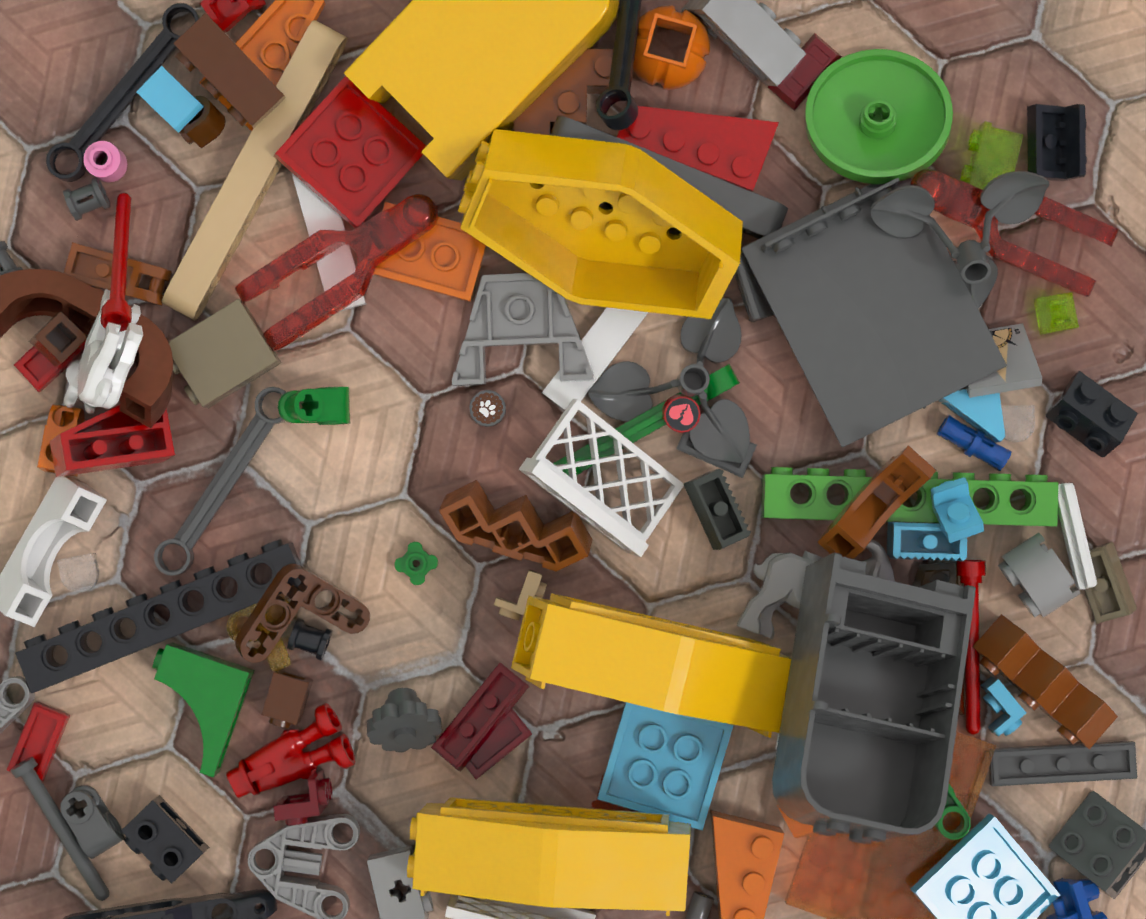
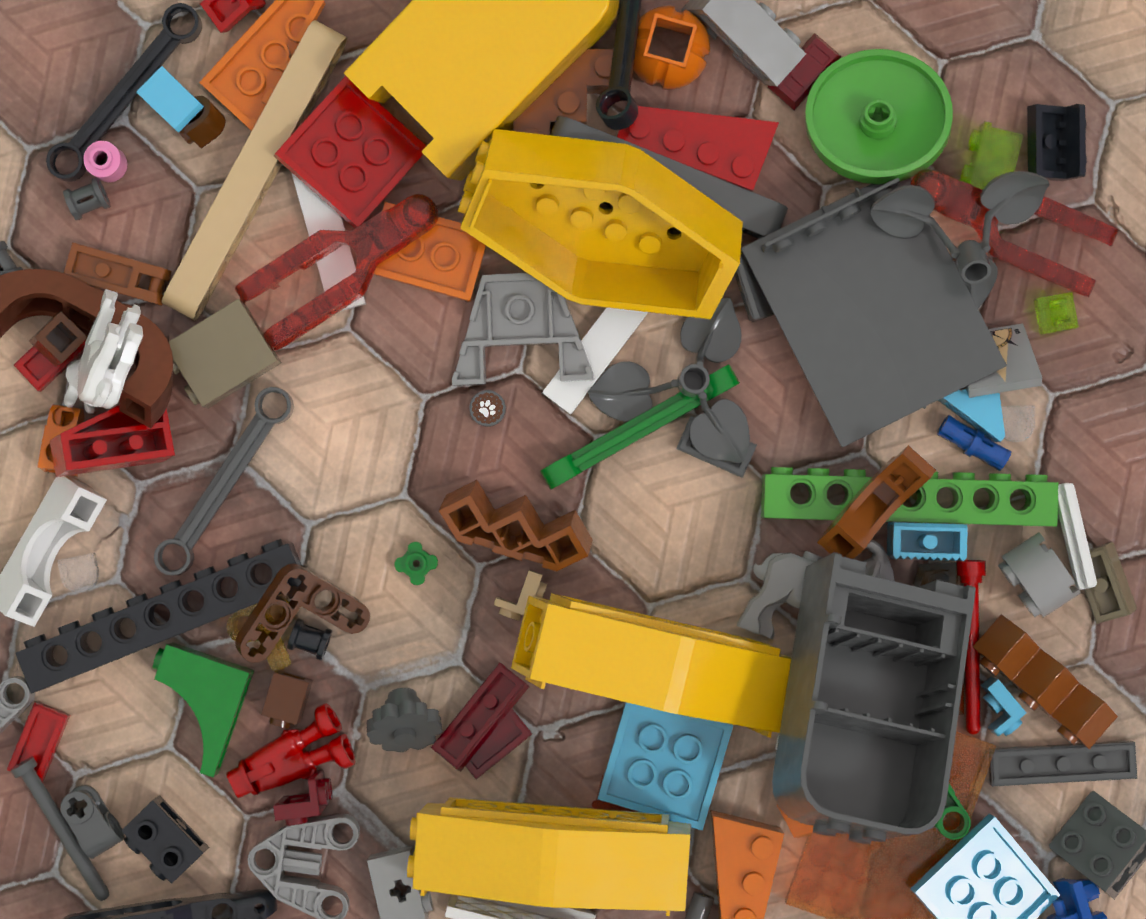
(116, 308): red piece -> none
(228, 72): reddish brown wedge -> none
(319, 406): green piece -> none
(579, 498): white fence -> none
(681, 413): tile -> none
(717, 509): pearl dark grey brick -> none
(956, 510): medium azure bracket -> none
(1092, 415): black bracket -> none

